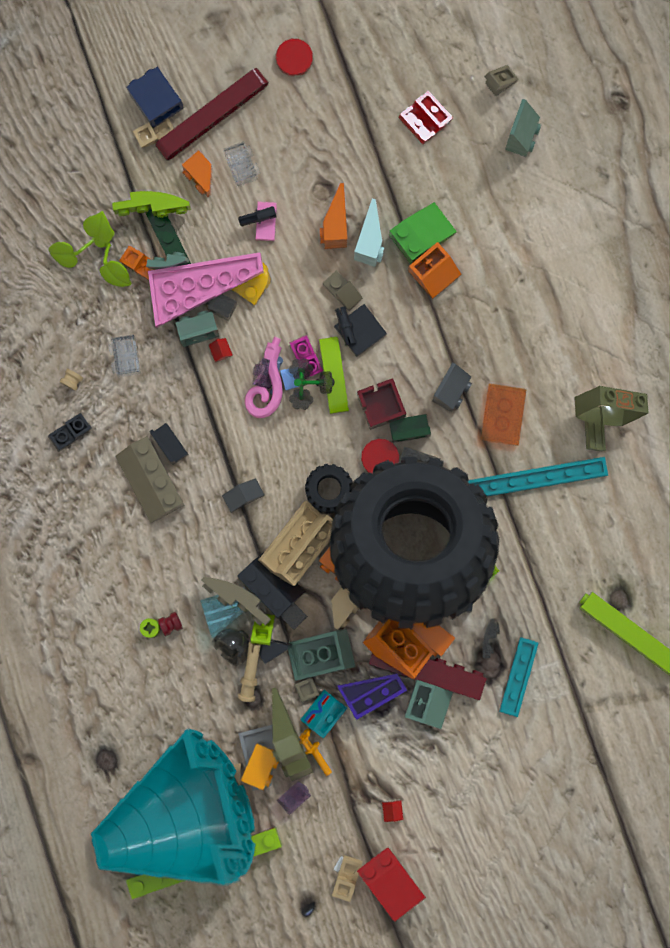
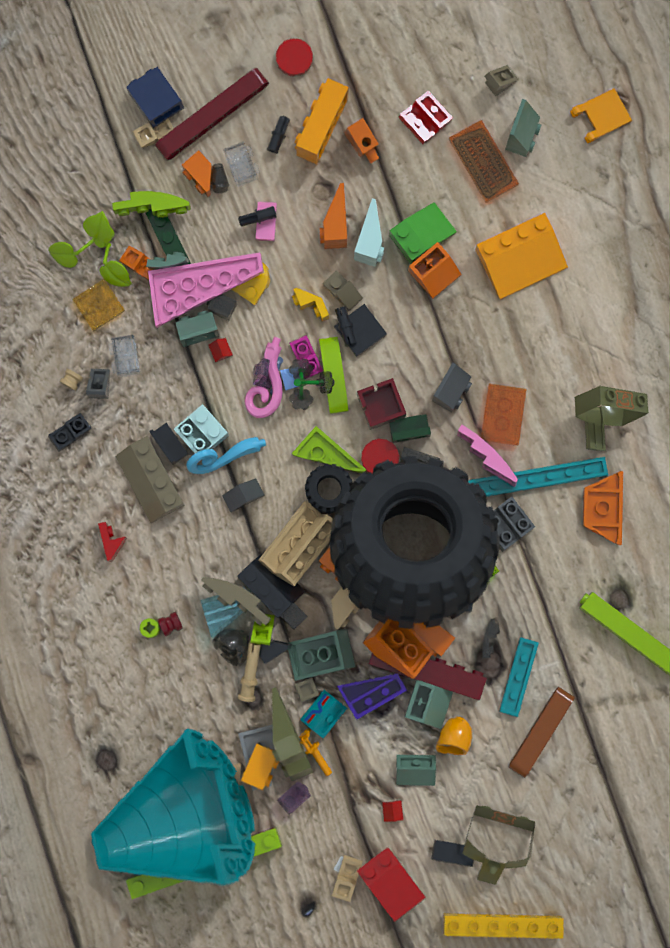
(98, 305): none -> clear yellow tile
(98, 384): none -> dark grey slope
(111, 546): none -> red slope
(201, 430): none -> light aqua slope
(209, 456): none -> medium azure plant
(219, 180): none -> clear smoke cone
(278, 134): none -> black axle
(306, 299): none -> yellow slope
(322, 120): none -> light orange brick
(323, 449): none -> lime wing
(361, 132): none -> orange torso
(416, 770): none -> sand green panel
(450, 853): none -> black slope
(457, 734): none -> light orange piece
(483, 161): none -> clear orange tile
(492, 460): none -> bright pink slope
(492, 870): none -> olive piece
(503, 925): none -> yellow brick
(511, 523): none -> dark grey slope
(521, 256): none -> light orange slope
(541, 732): none -> dark orange beam
(604, 112): none -> light orange flag
(605, 507): none -> orange wing

